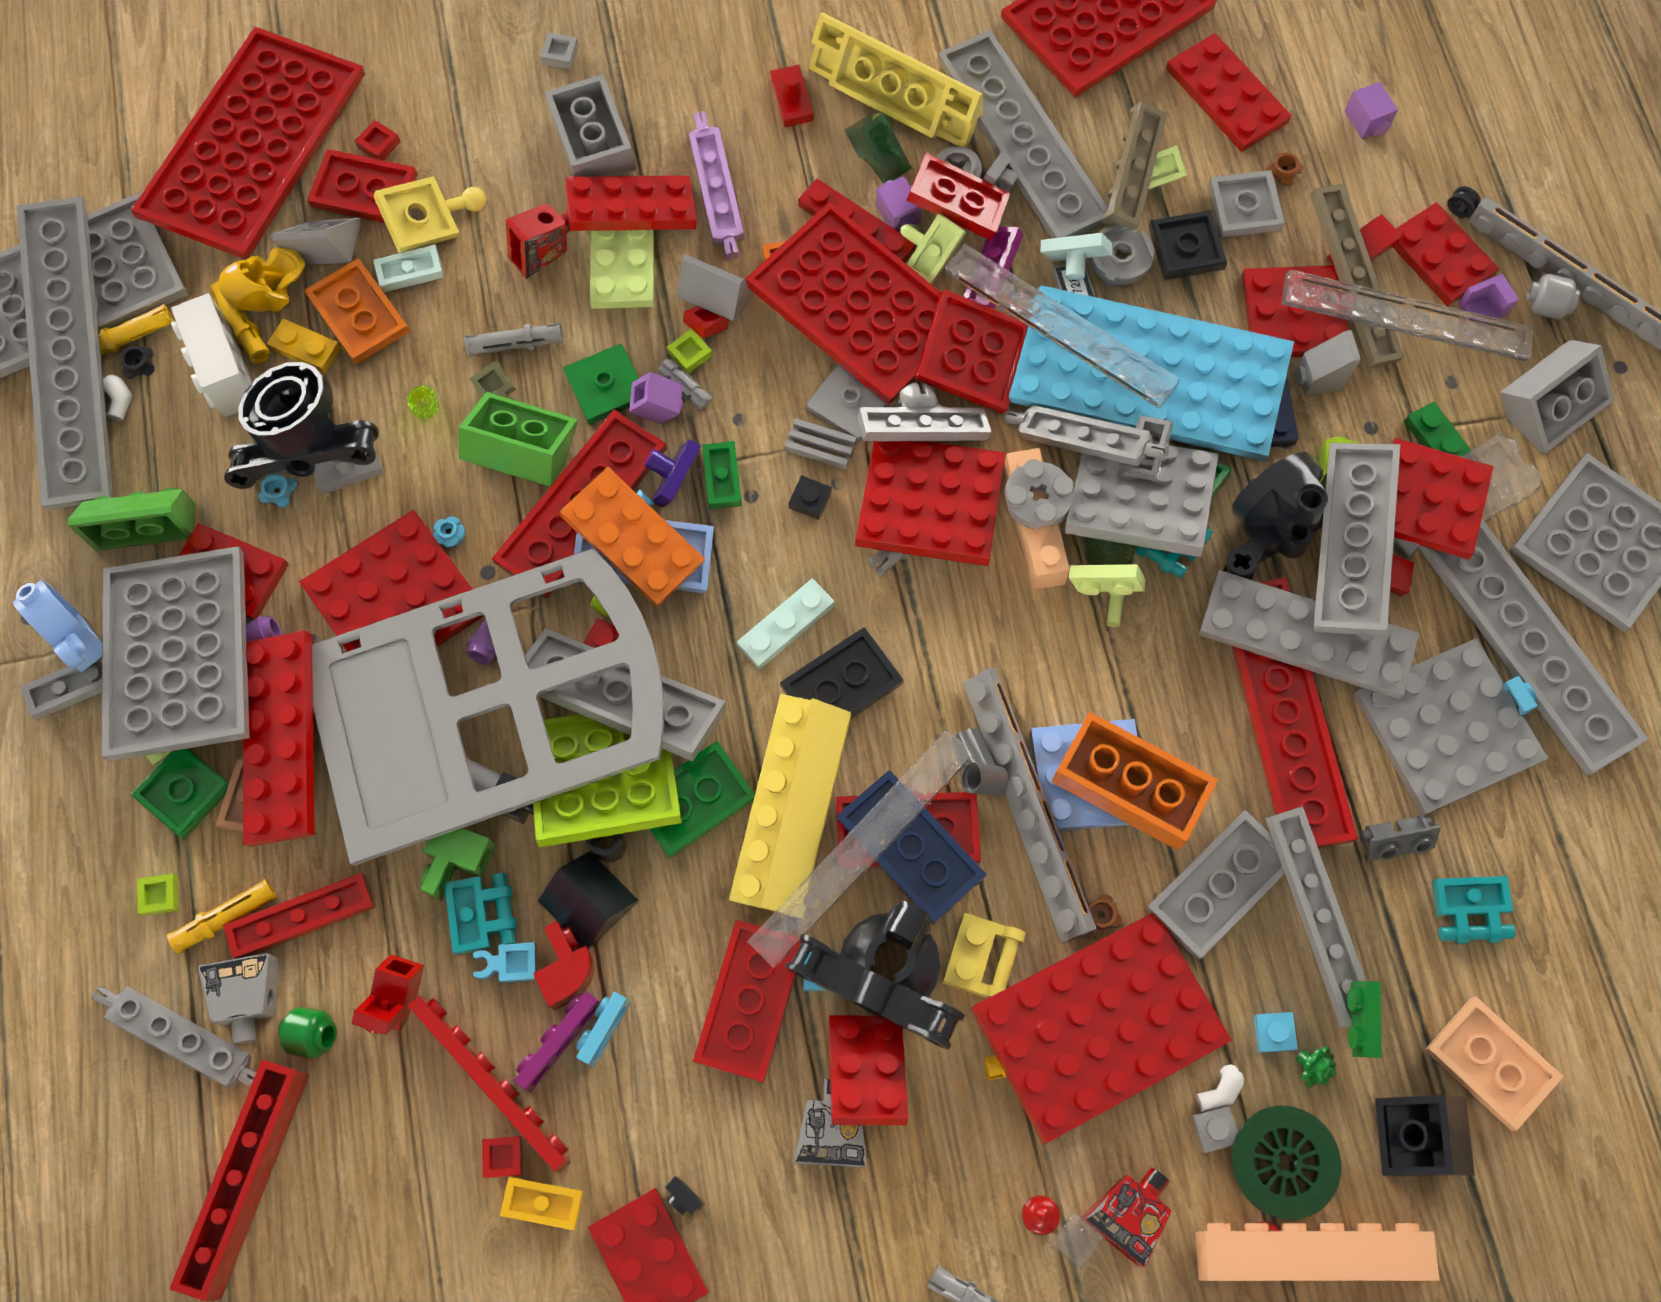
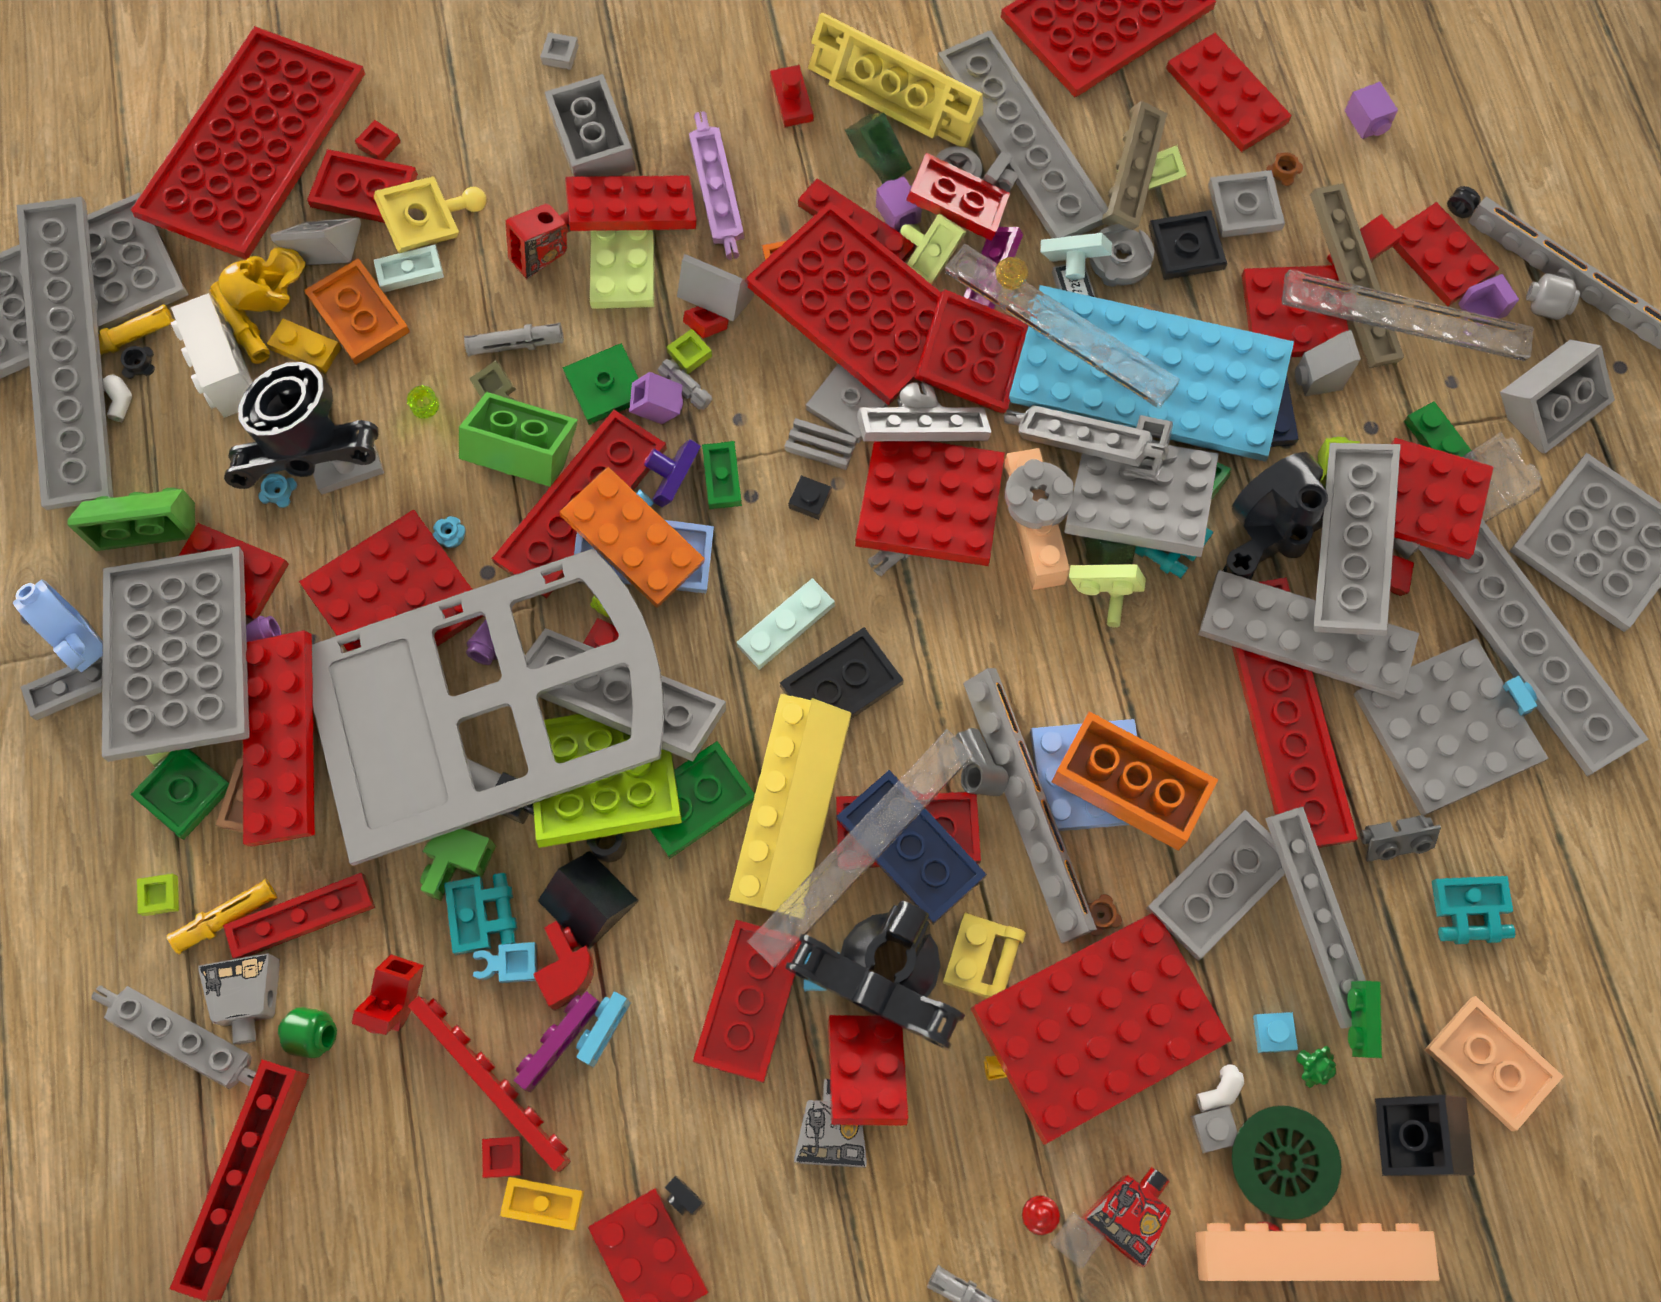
(1011, 273): none -> clear yellow plate

